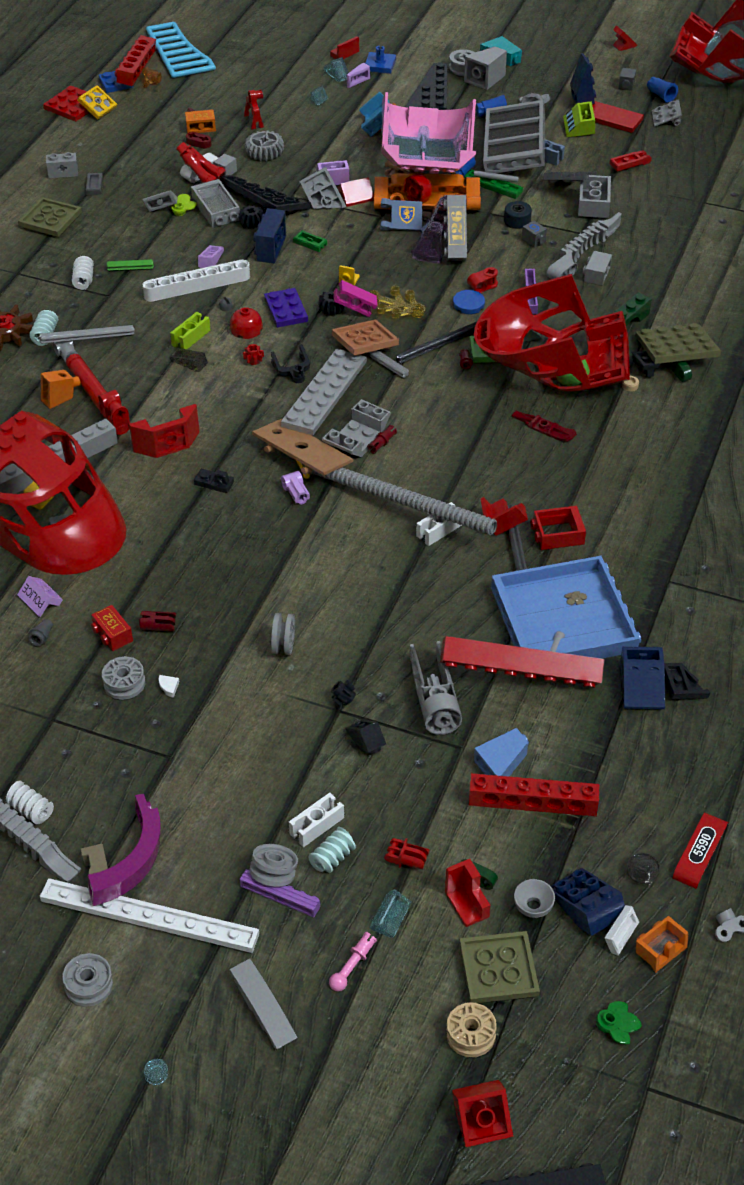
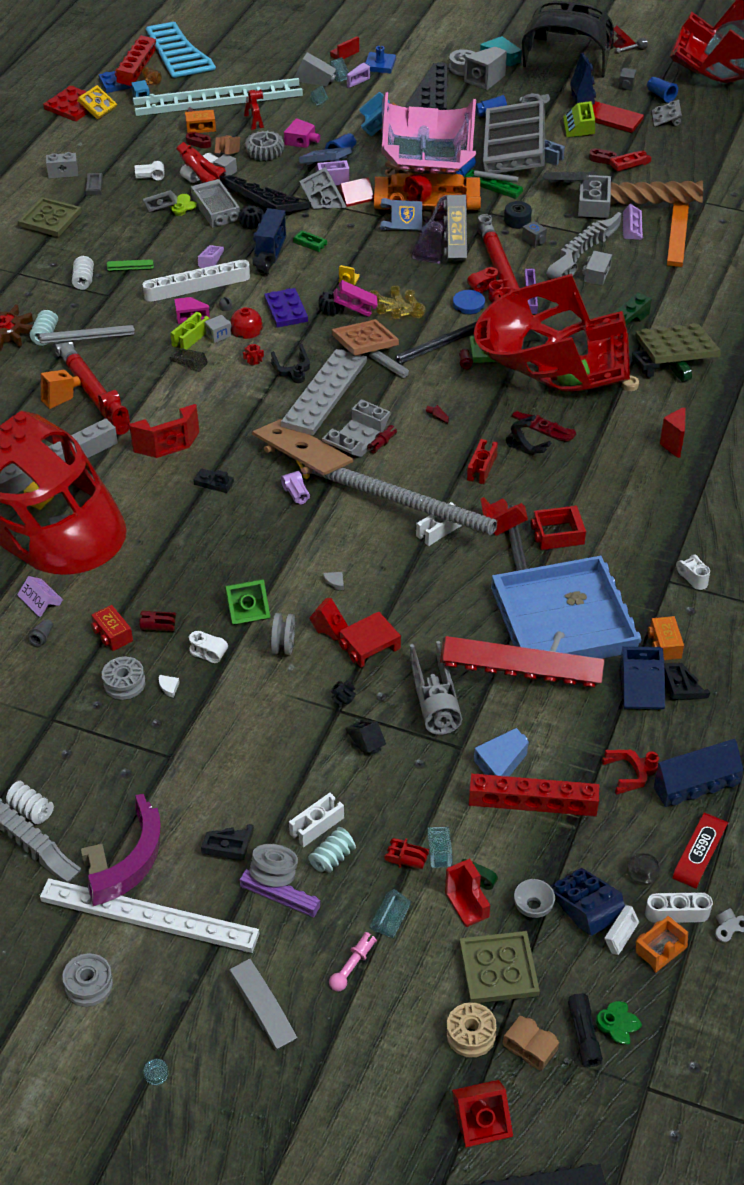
(140, 89): none -> dark azure brick
(149, 171): none -> white piece
(188, 306): none -> dark pink slope
(208, 648): none -> white piece
(218, 328): none -> light grey brick
(227, 144): none -> nougat piece
(228, 842): none -> black wing
(247, 601): none -> bright green slope
(264, 261): none -> black piece
(287, 83): none -> light aqua ladder
(300, 134): none -> dark pink torso
(315, 71): none -> light grey slope
(324, 155): none -> sand blue plate
(328, 619): none -> red brick
(334, 579): none -> light grey tile
(341, 142): none -> blue plant
(369, 638): none -> red panel
(437, 413): none -> dark red bar
(439, 847): none -> clear light blue slope
(482, 461): none -> red piece
(507, 280): none -> red piece
(517, 439): none -> black piece
(530, 1042): none -> medium nougat brick
(571, 20): none -> black piece
(588, 1045): none -> black axle
(601, 156): none -> dark red beam
(632, 223): none -> lavender slope
(641, 44): none -> hinge
(642, 766): none -> red piece
(656, 192): none -> medium nougat piece
(666, 634): none -> orange brick
(673, 432): none -> red slope
(677, 234): none -> orange tile
(688, 902): none -> white beam
(694, 572): none -> white piece
(698, 773): none -> dark blue slope

